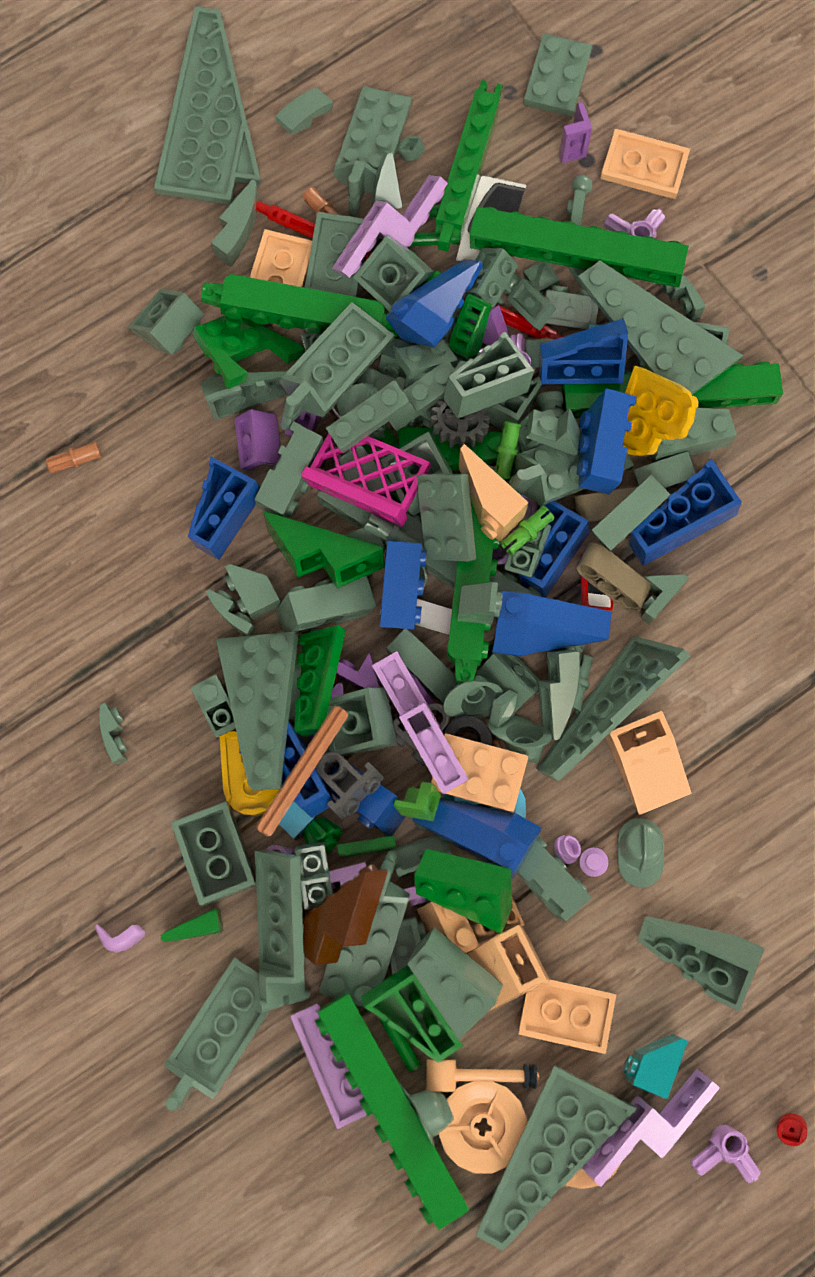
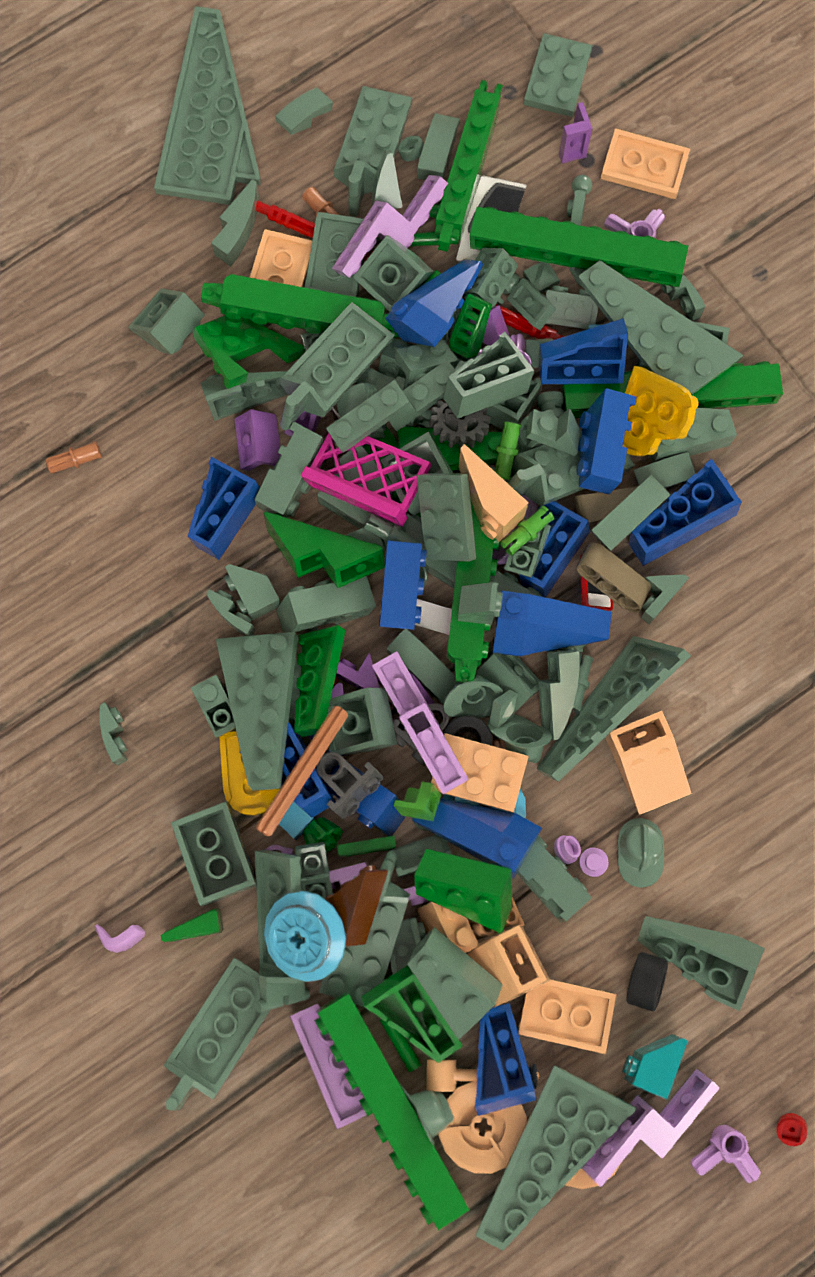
(315, 921): none -> medium azure piece
(438, 146): none -> sand green slope
(502, 1066): none -> blue wedge
(647, 981): none -> black tyre

